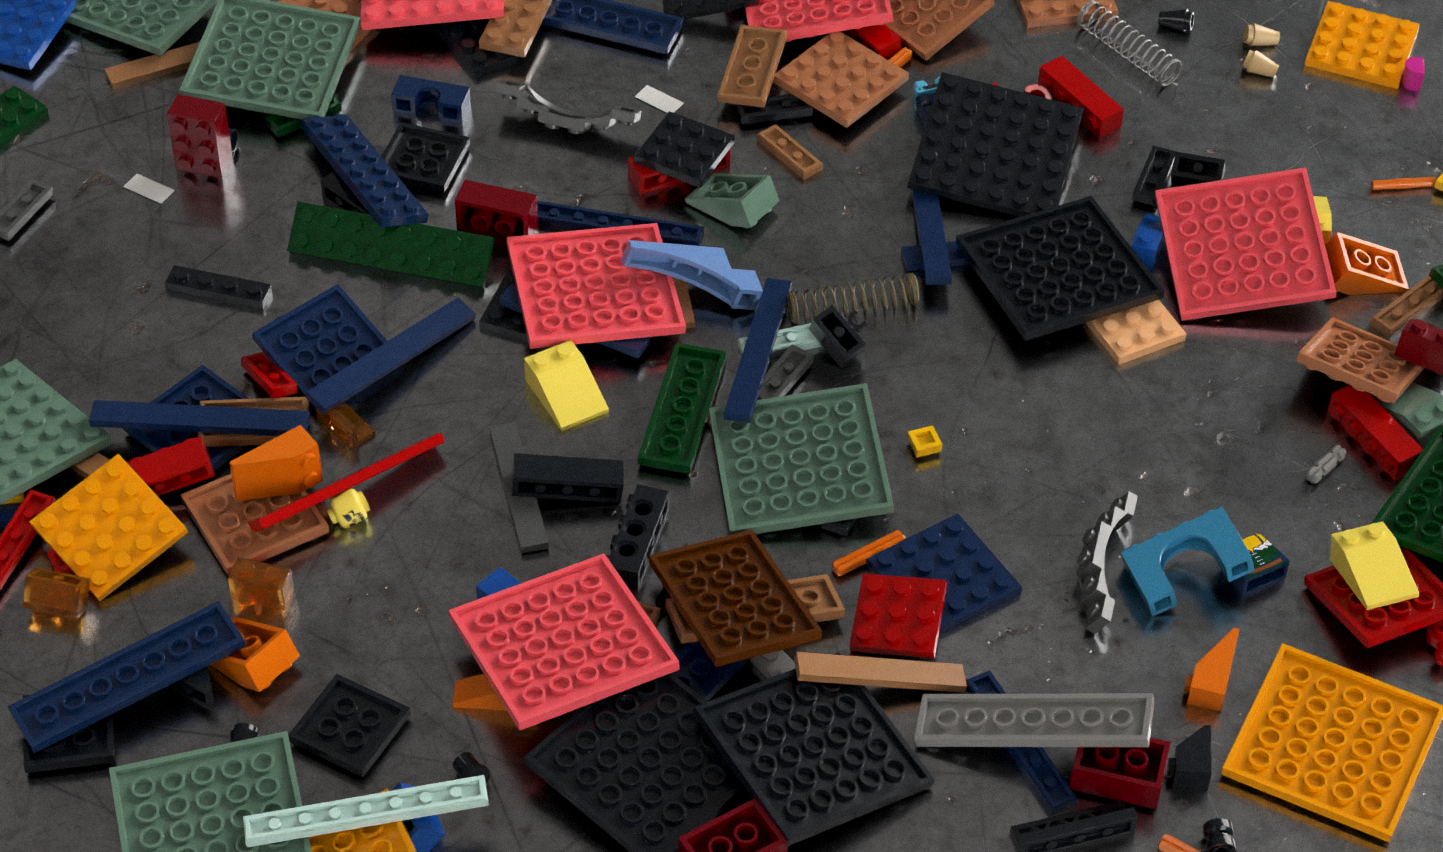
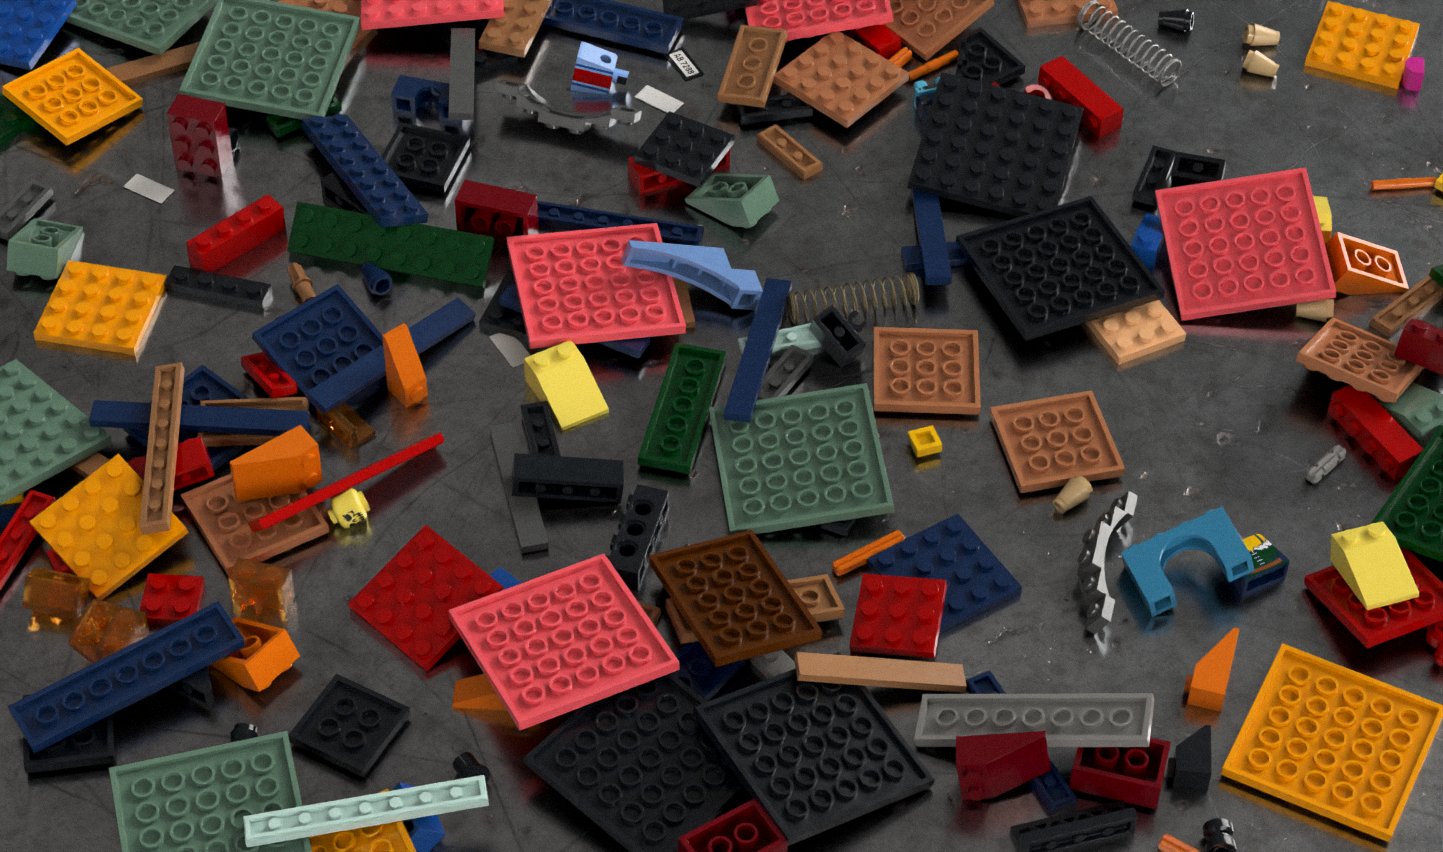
(42, 248): none -> sand green slope
(72, 96): none -> light orange plate
(100, 307): none -> light orange plate
(107, 629): none -> clear orange slope
(162, 449): none -> medium nougat plate
(171, 597): none -> red plate
(236, 235): none -> red brick
(301, 283): none -> medium nougat axle
(377, 280): none -> dark blue cone
(403, 367): none -> orange slope
(415, 591): none -> red plate
(462, 74): none -> dark grey tile
(510, 348): none -> white sticker
(539, 429): none -> black plate
(596, 70): none -> light blue torso
(684, 63): none -> sticker
(926, 370): none -> nougat plate
(933, 65): none -> orange piece
(986, 59): none -> black plate
(999, 762): none -> dark red slope
(1056, 441): none -> nougat plate
(1073, 493): none -> tan cone
(1316, 310): none -> tan cone

